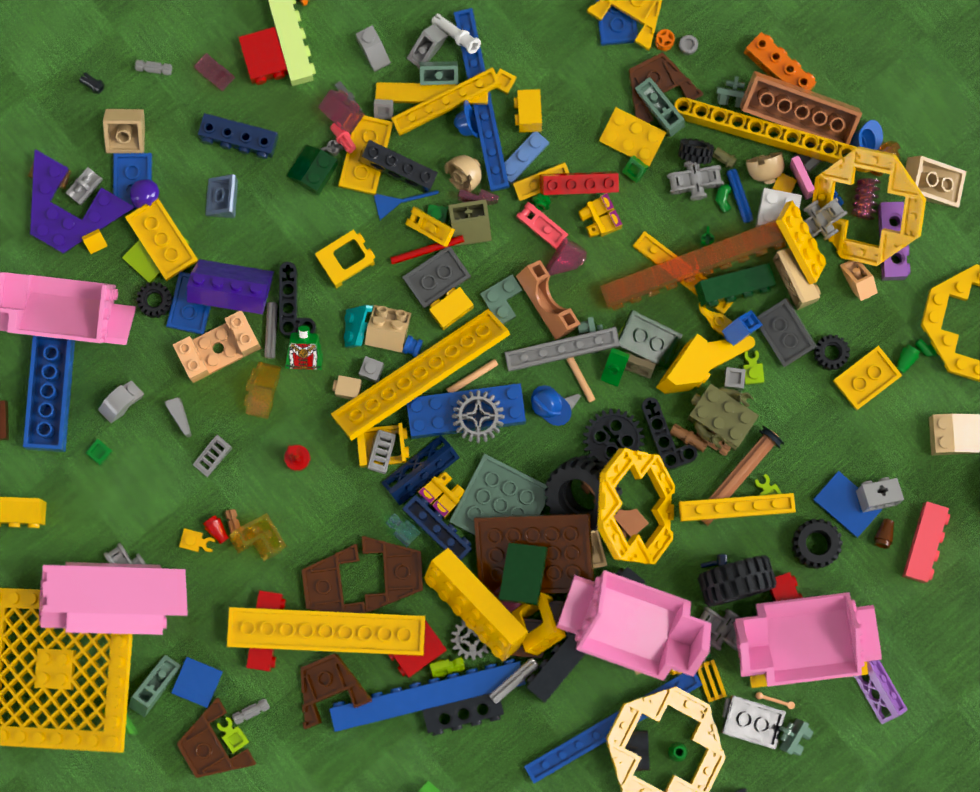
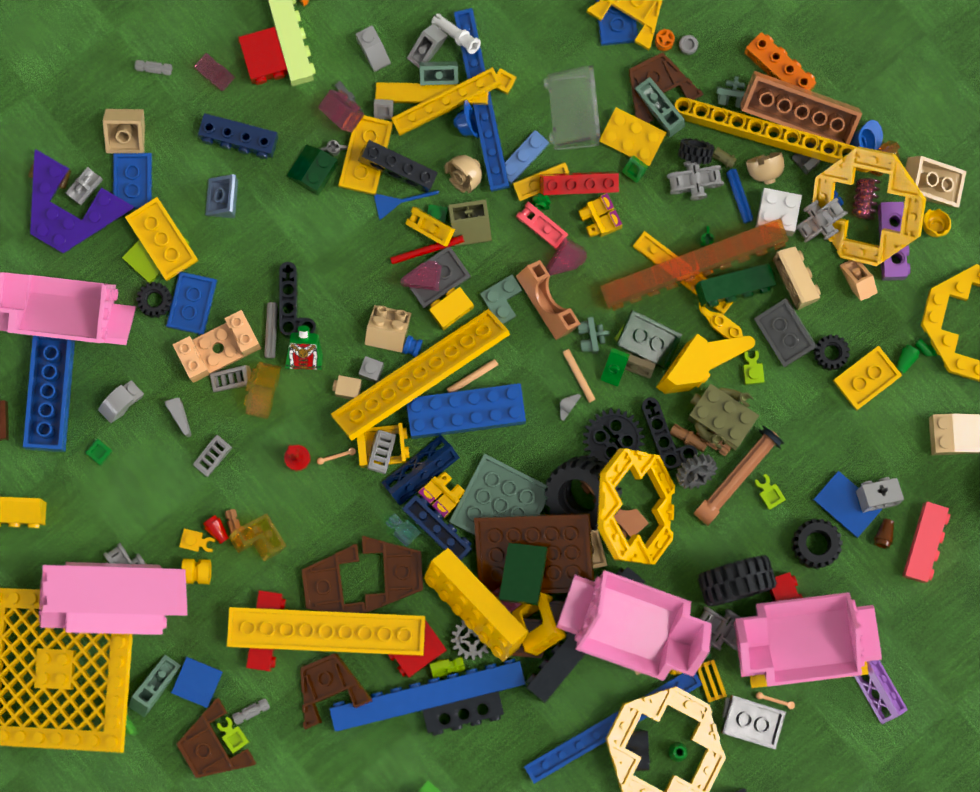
(94, 241): yellow tile -> none
(95, 85): black pin -> none
(144, 192): dark purple hair -> none
(197, 571): none -> yellow wheel
(215, 383): none -> light grey slope
(229, 286): dark purple slope -> none
(332, 266): yellow window -> none
(343, 138): coral axle -> none
(351, 451): none -> light nougat hinge
(356, 325): teal wing -> none
(425, 276): none -> clear pink slope
(469, 416): light grey gear -> none
(491, 199): clear pink slope -> none
(515, 679): light grey axle -> none
(529, 110): yellow brick -> none
(550, 405): blue piece -> none
(562, 349): light grey tile -> none
(573, 108): none -> clear windscreen
(696, 471): none -> dark grey gear
(721, 198): green arm -> none
(721, 560): dark blue hand -> none
(734, 378): light grey panel -> none
(736, 507): yellow tile -> none
(741, 328): blue slope -> none
(784, 183): yellow tile -> none
(792, 736): sand green hips -> none
(801, 242): yellow plate -> none
(802, 177): bright pink tile -> none
(936, 223): none -> yellow hair

